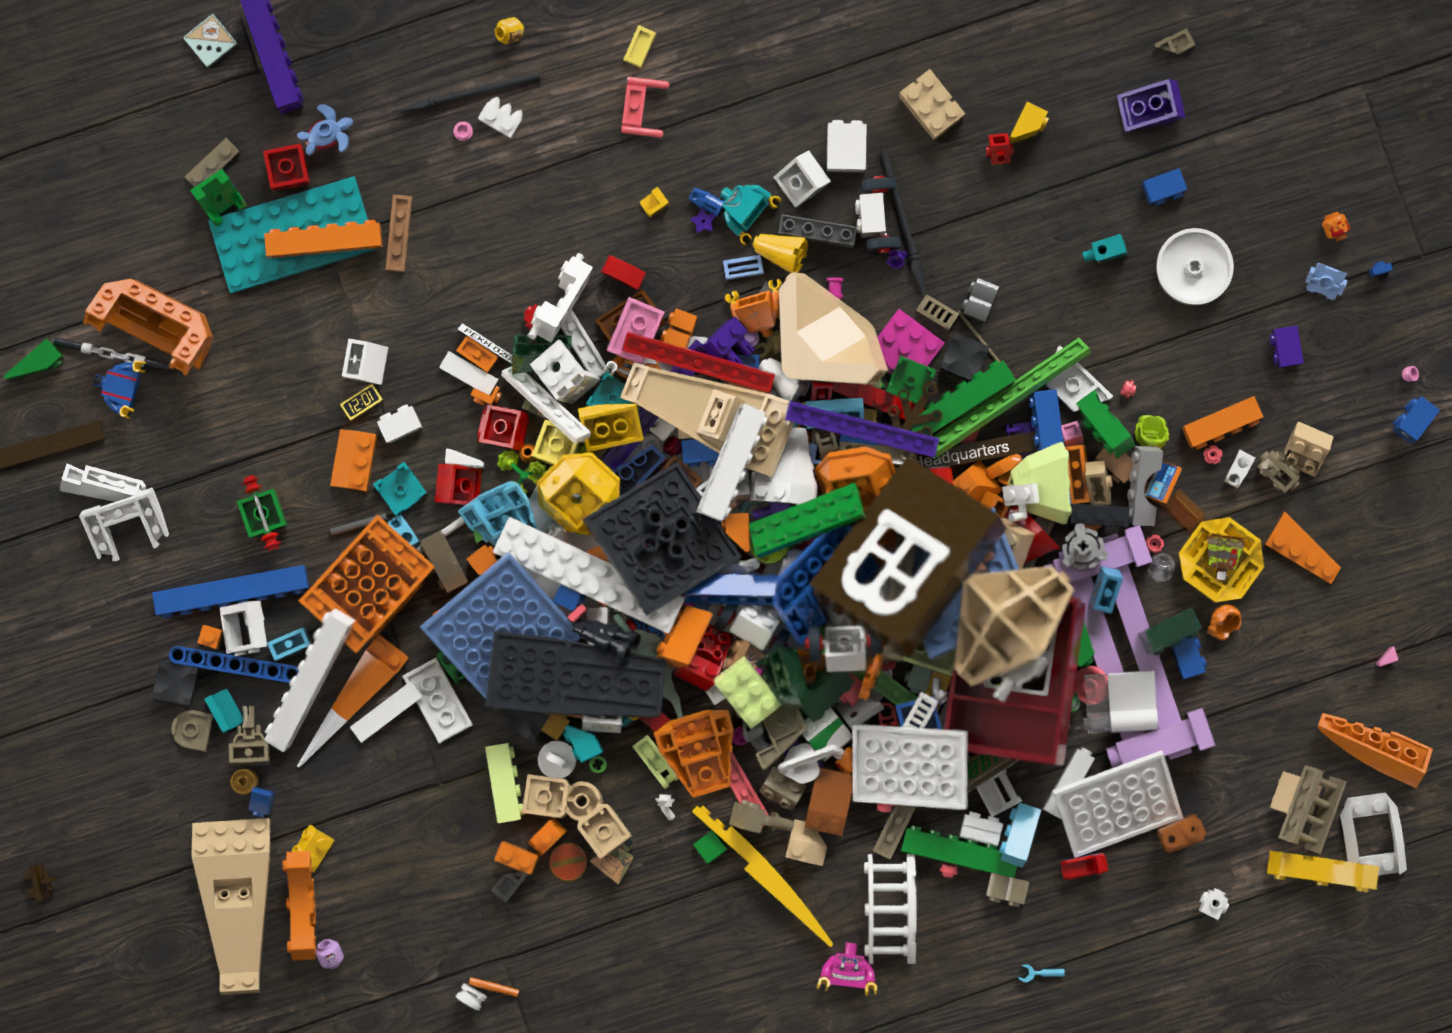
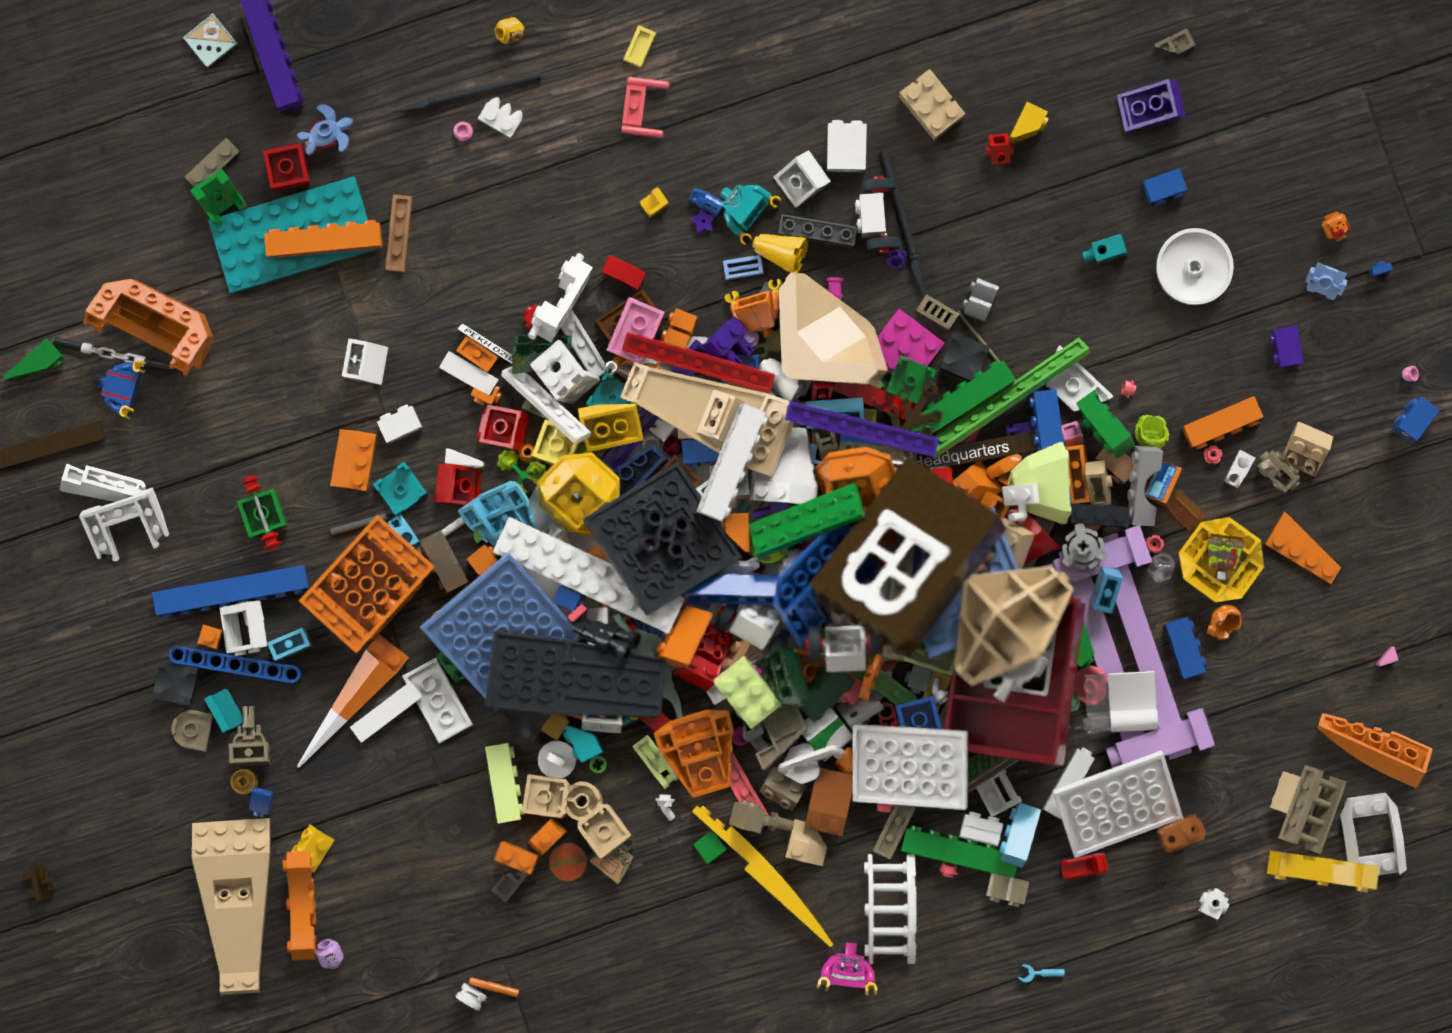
(309, 679): white brick -> none
(361, 402): tile -> none
(922, 696): white slope -> none
(1170, 632): clear green wedge -> none

